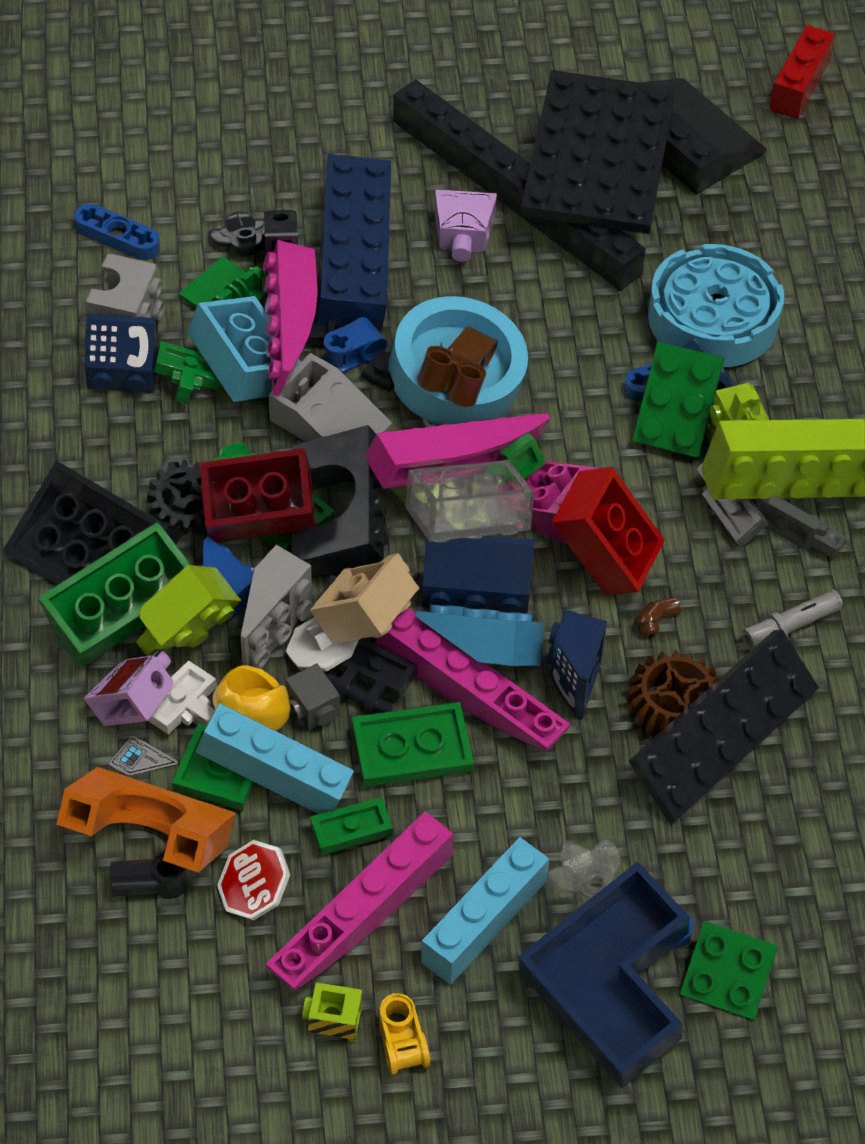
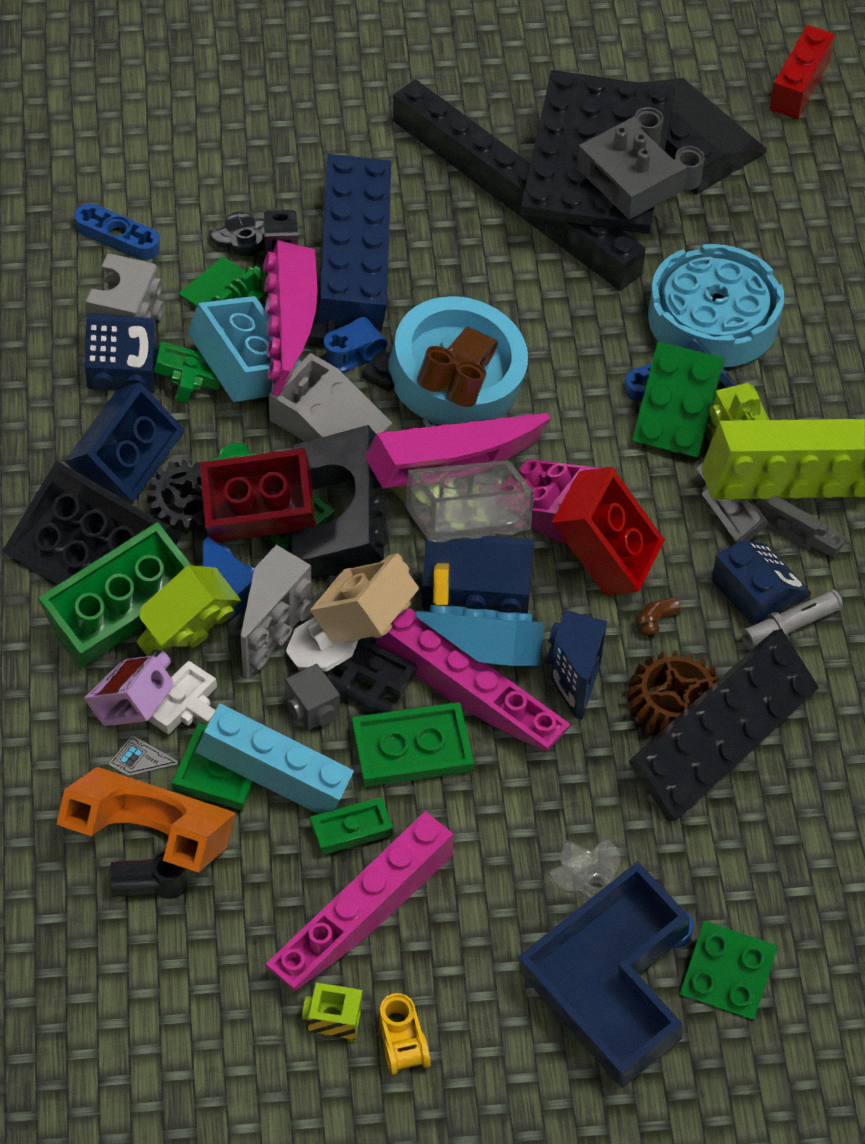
(126, 442): none -> dark blue slope
(253, 880): piece -> none
(254, 695): yellow piece -> none
(441, 584): none -> yellow tile
(464, 221): lavender torso -> none
(484, 910): medium azure brick -> none
(524, 455): green plate -> none
(633, 167): none -> dark grey piece
(757, 580): none -> dark blue slope

